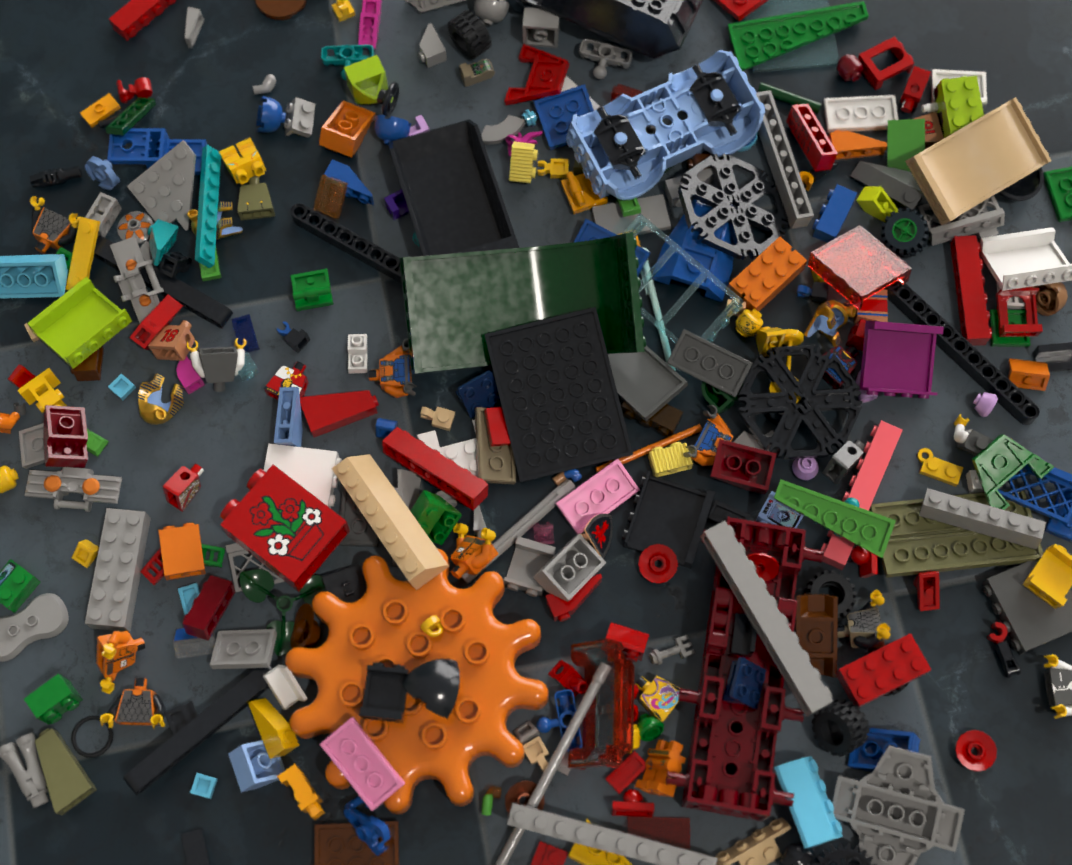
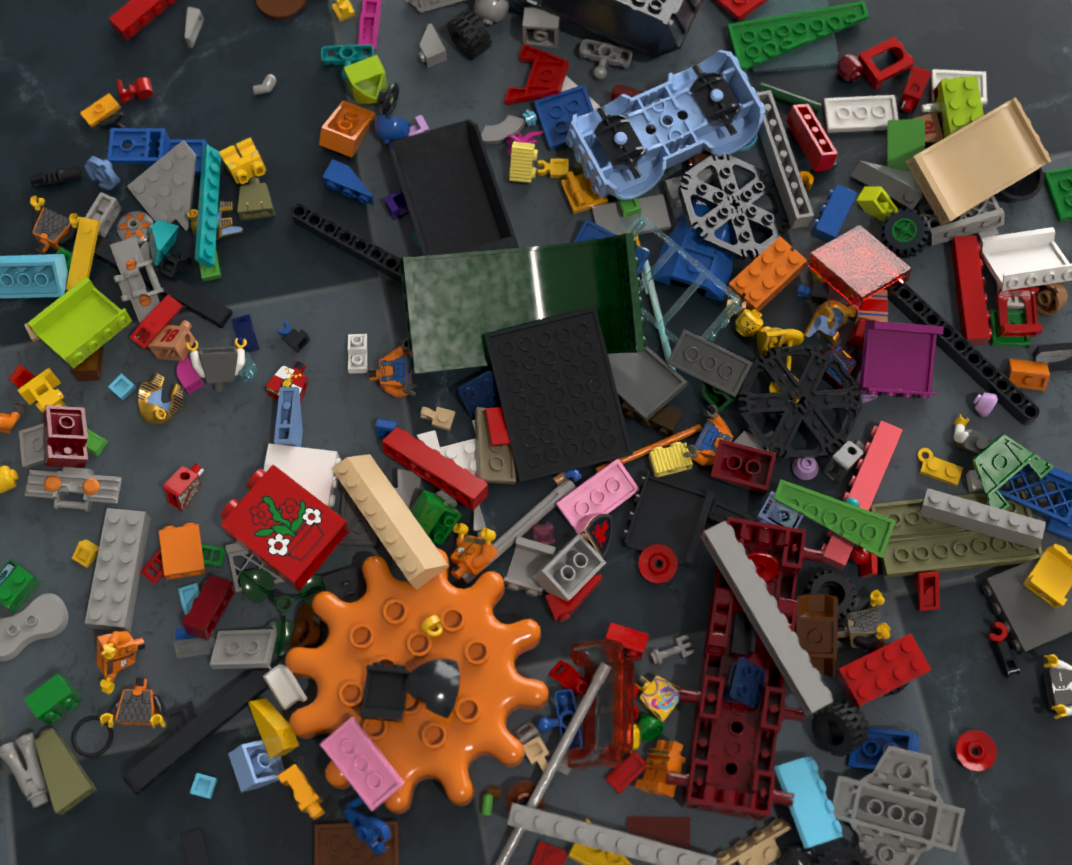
(130, 116): dark green tile -> none
(270, 115): blue cylinder -> none
(299, 117): light grey bracket -> none
(312, 290): green plate -> none
(330, 196): clear orange plate -> none
(337, 410): red slope -> none
(476, 72): dark tan leg -> none
(632, 805): red tile -> none
(855, 145): orange slope -> none

